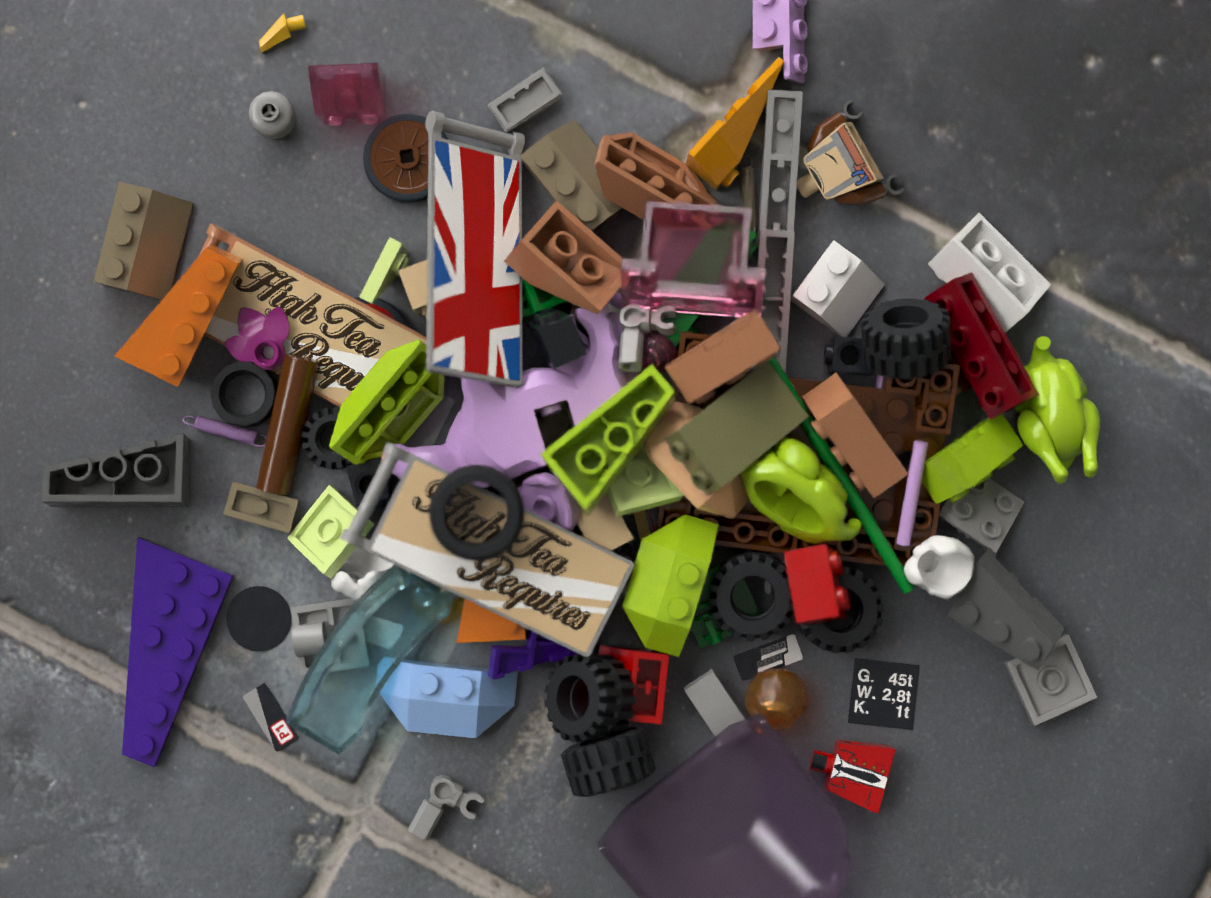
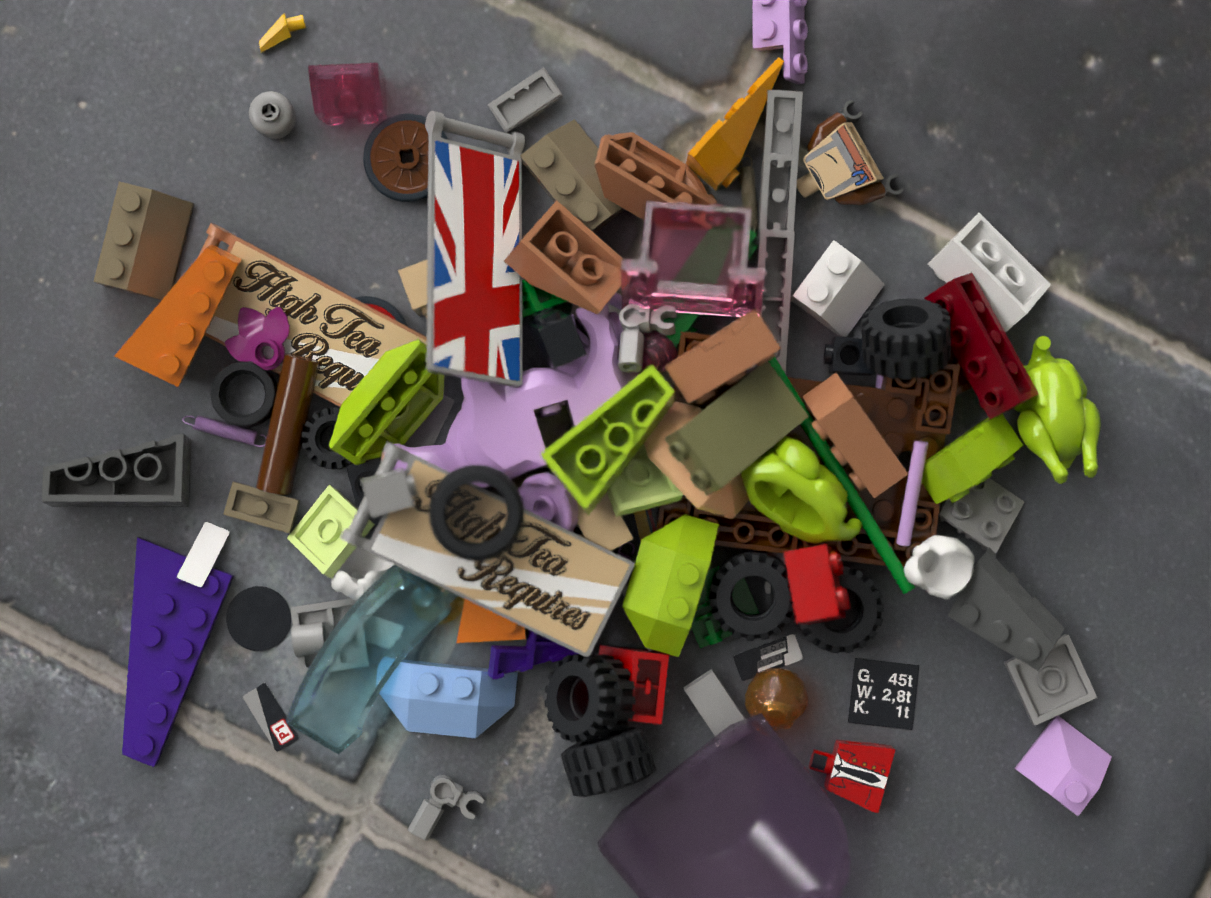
(203, 554): none -> white sticker
(386, 269): yellowish green wing -> none
(389, 491): none -> light grey brick
(1065, 765): none -> lavender slope

